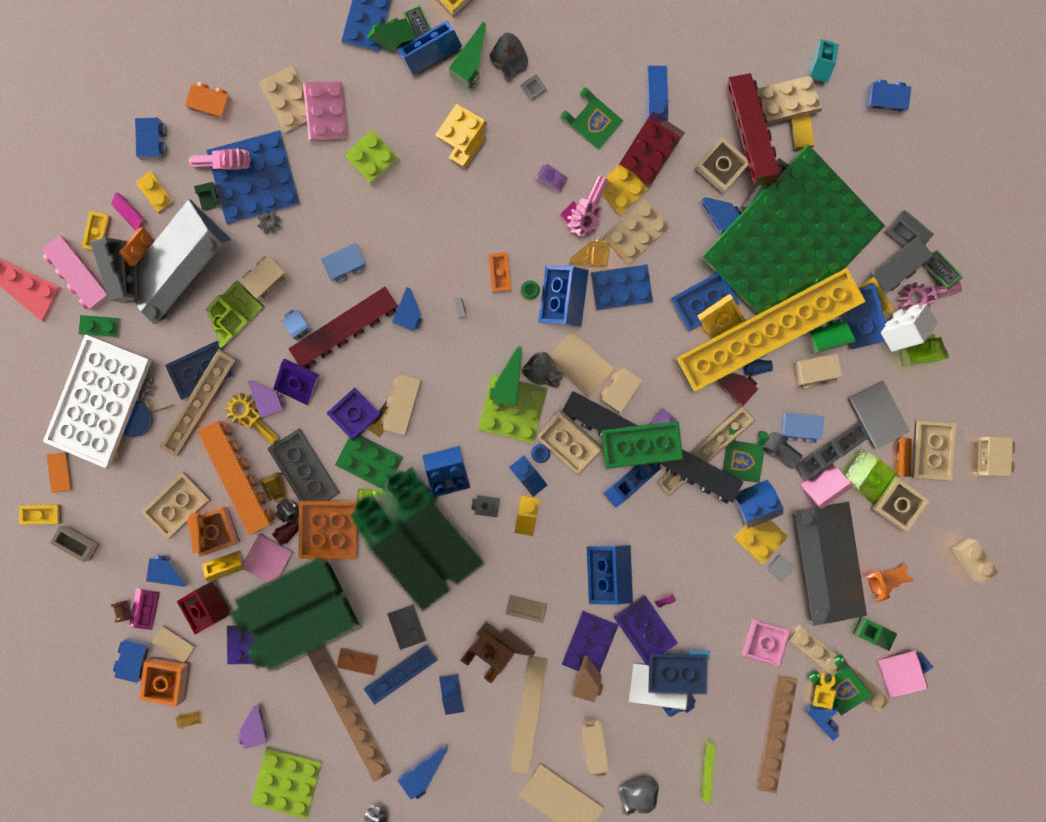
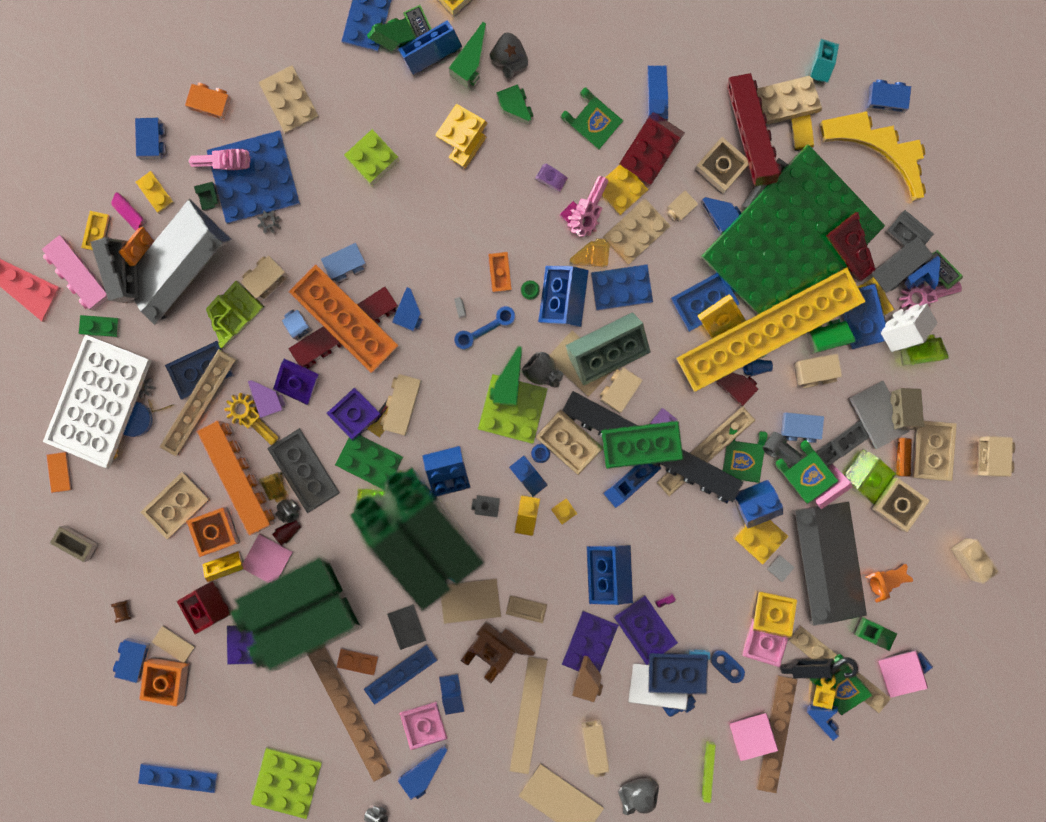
(39, 514): yellow plate -> none
(144, 609): dark pink slope -> none
(164, 572): blue slope -> none
(178, 778): none -> blue plate
(188, 720): clear yellow pin -> none
(197, 540): orange plate -> none
(253, 729): medium lavender slope -> none
(325, 111): bright pink plate -> none
(327, 530): orange plate -> none
(343, 318): none -> orange plate
(423, 725): none -> bright pink tile
(465, 340): none -> blue piece
(471, 601): none -> tan tile
(513, 104): none -> green slope
(533, 87): light grey tile -> none
(564, 511): none -> yellow plate
(608, 348): none -> sand green slope
(681, 206): none -> tan brick
(727, 666): none -> blue plate
(753, 737): none -> bright pink tile
(774, 615): none -> yellow plate
(808, 476): none -> green flag
(818, 668): none -> black piece
(852, 247): none -> dark red wing
(884, 140): none -> yellow arch
(907, 409): none -> dark tan piece
(927, 273): none -> blue slope

